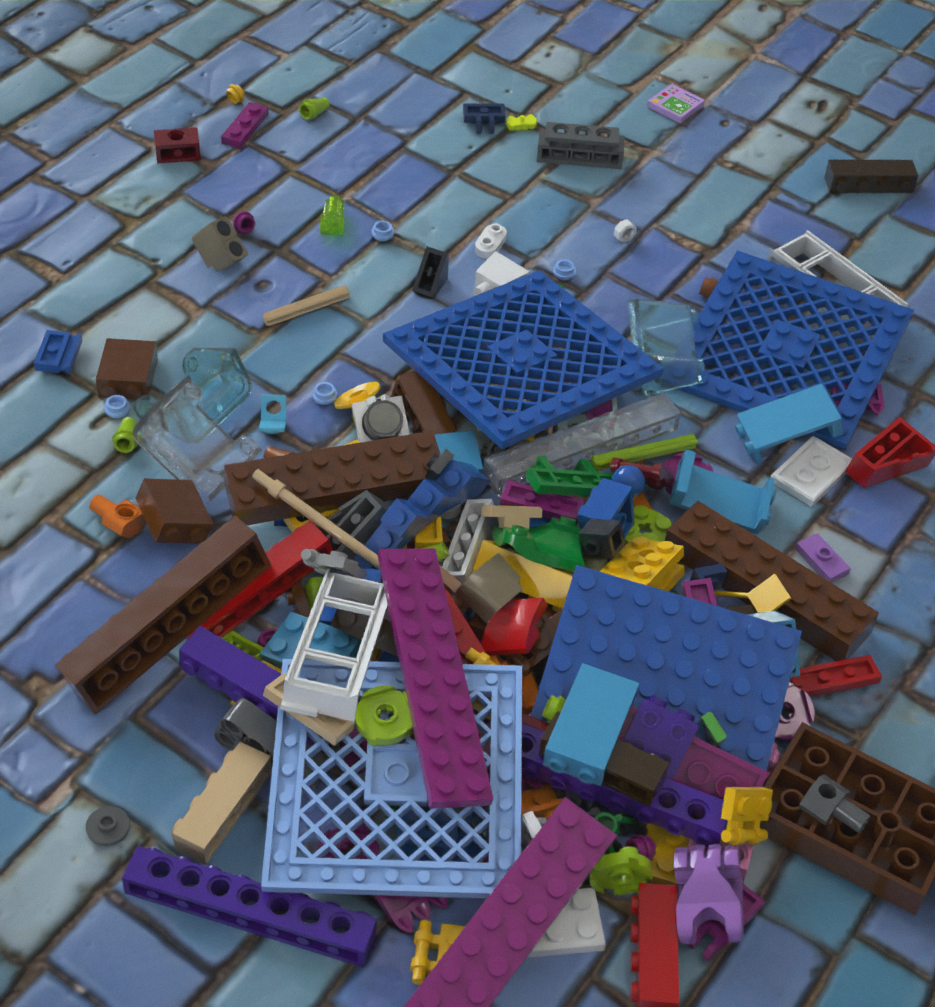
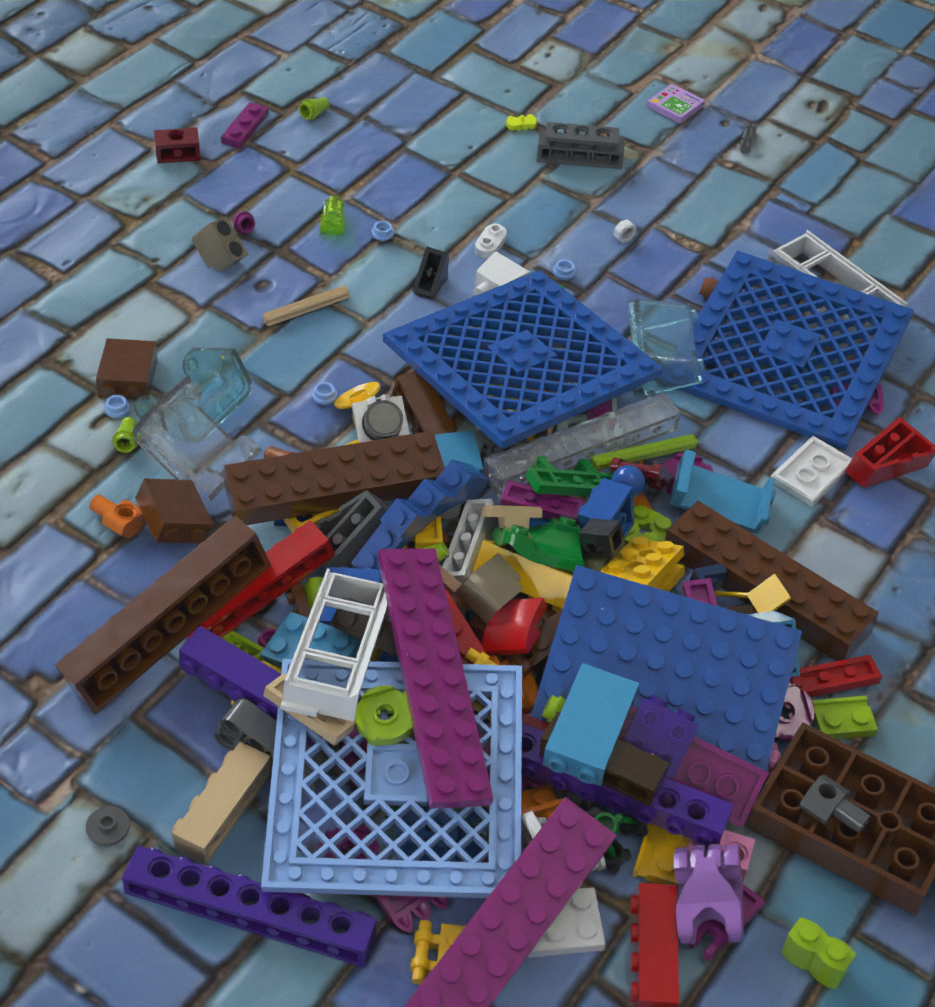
(58, 352): blue plate -> none
(235, 94): yellow plate -> none
(270, 422): medium azure bracket -> none
(278, 490): tan bar -> none
(336, 562): light grey plate -> none
(438, 464): black plate -> none
(484, 113): dark blue hinge -> none
(621, 871): lime plate -> none
(644, 845): magenta plate -> none
(712, 729): bright green tile -> none
(746, 805): yellow plate -> none
(748, 137): none -> dark grey axle
(787, 420): dark azure panel -> none
(822, 558): medium lavender plate -> none
(822, 955): none -> lime brick
(844, 717): none -> lime plate
(871, 176): dark brown brick -> none

